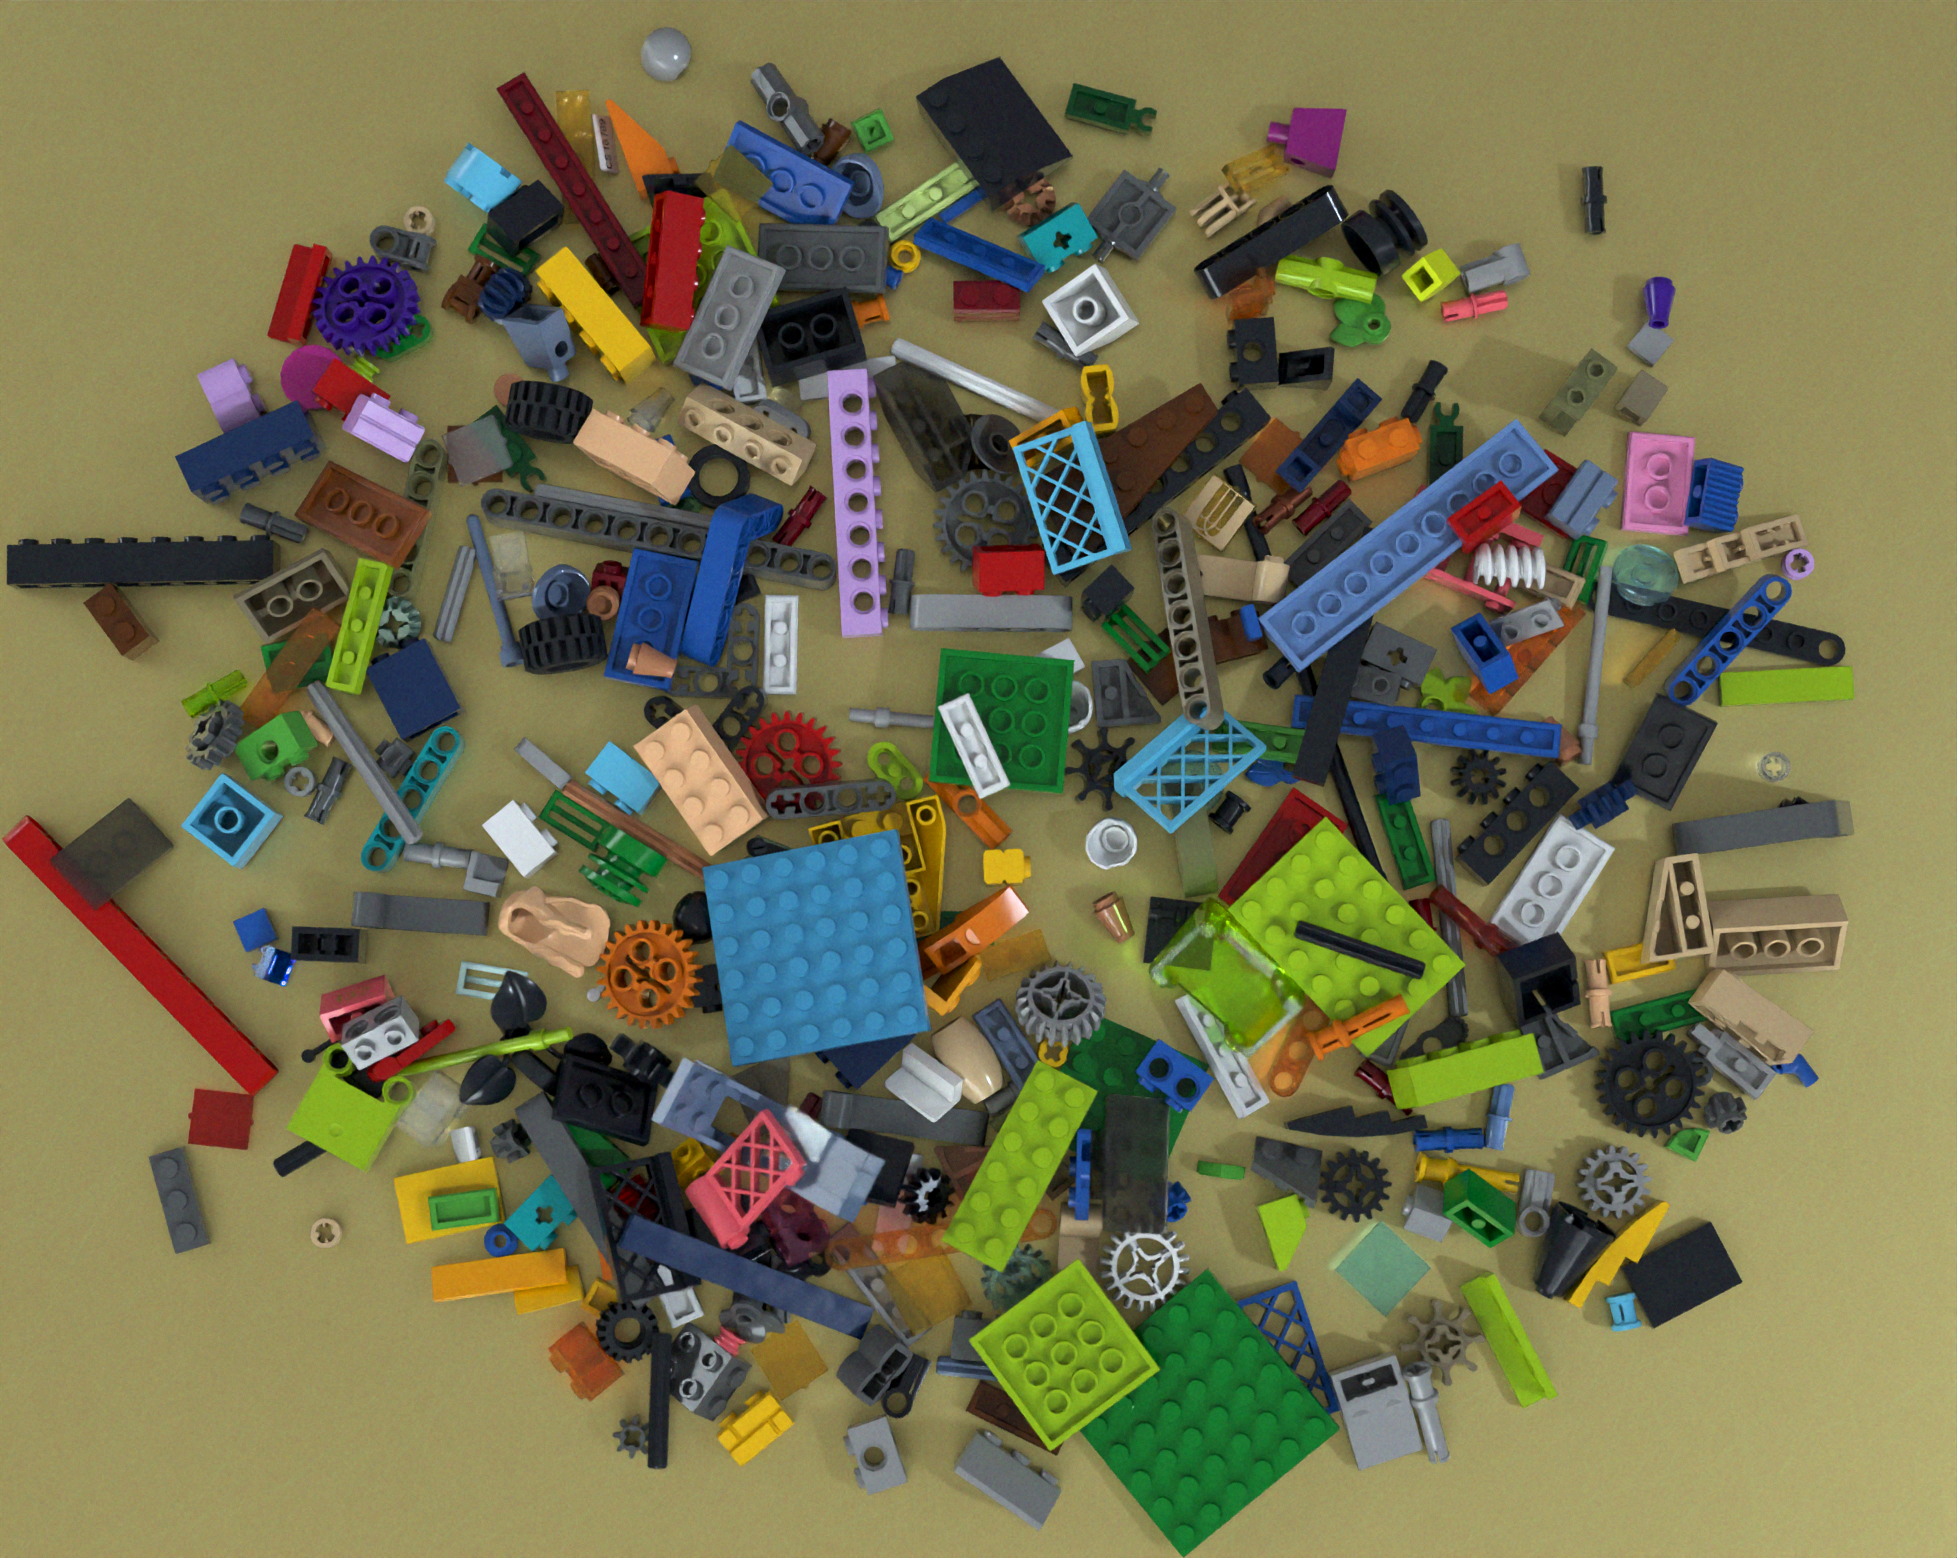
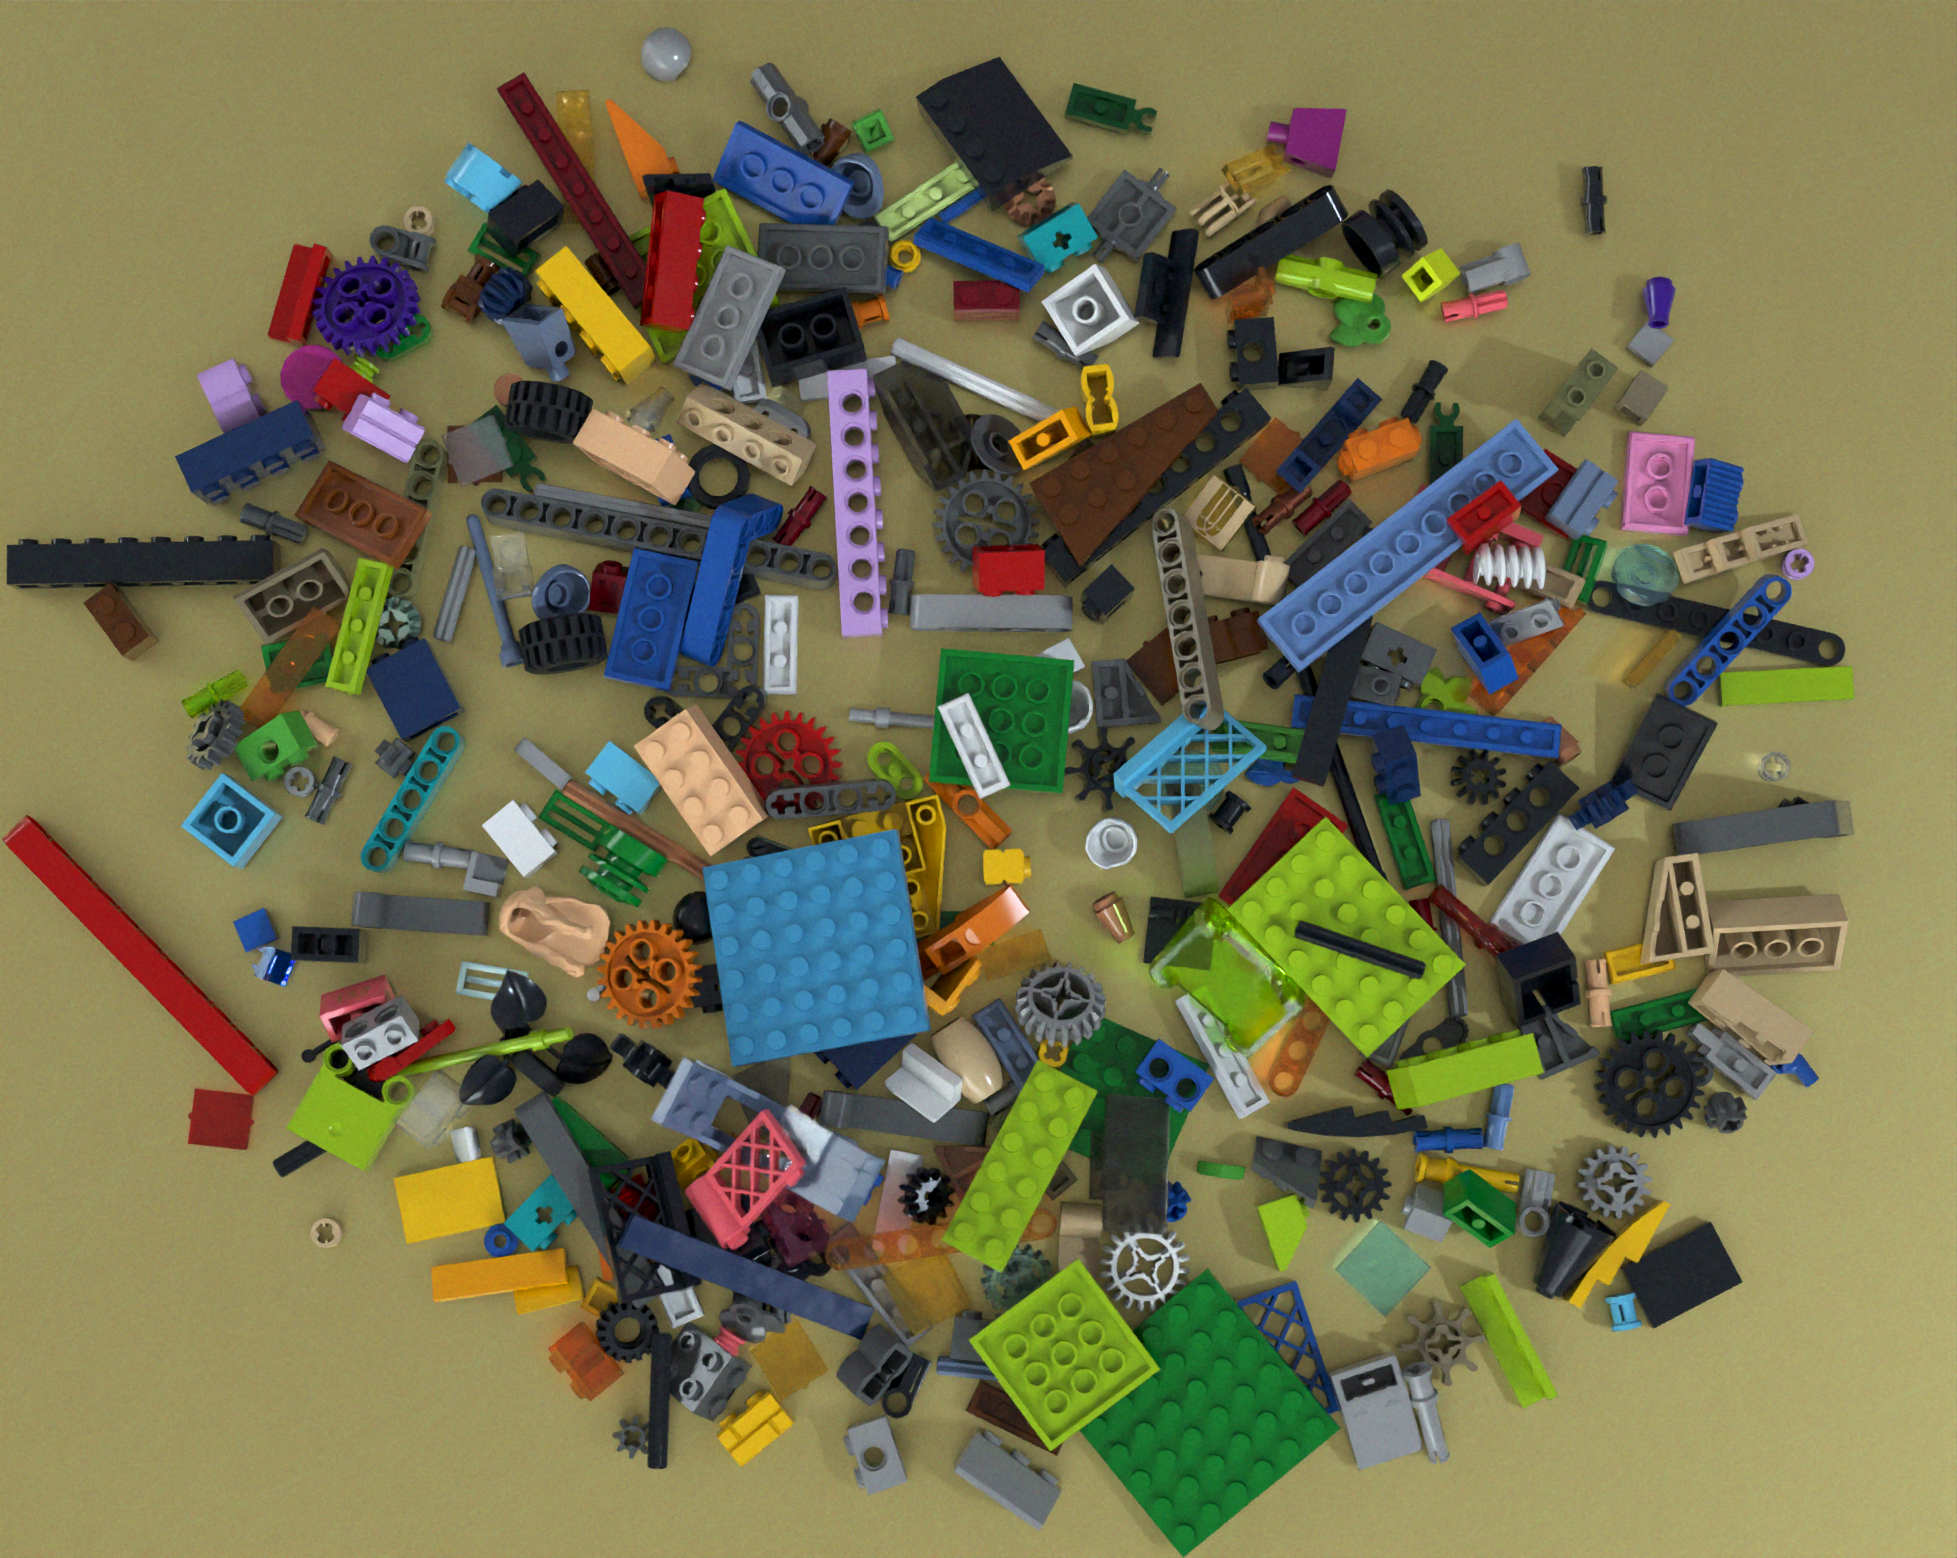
(111, 854): clear smoke tile -> none
(179, 1200): dark grey plate -> none
(364, 762): light grey axle -> none
(464, 1209): bright green tile -> none
(603, 602): nougat tile -> none
(604, 1100): black tile -> none
(605, 143): white sticker -> none
(649, 661): nougat cone -> none
(733, 183): clear yellow piece -> none
(897, 1158): black tile -> none
(1081, 1170): blue wing -> none
(1100, 491): medium azure fence -> none
(1117, 618): green tile -> none
(1166, 291): none -> black bracket
(1250, 623): blue tile -> none
(1342, 1033): orange pin -> none
(1588, 729): light grey bar -> none
(1688, 1142): bright green tile -> none

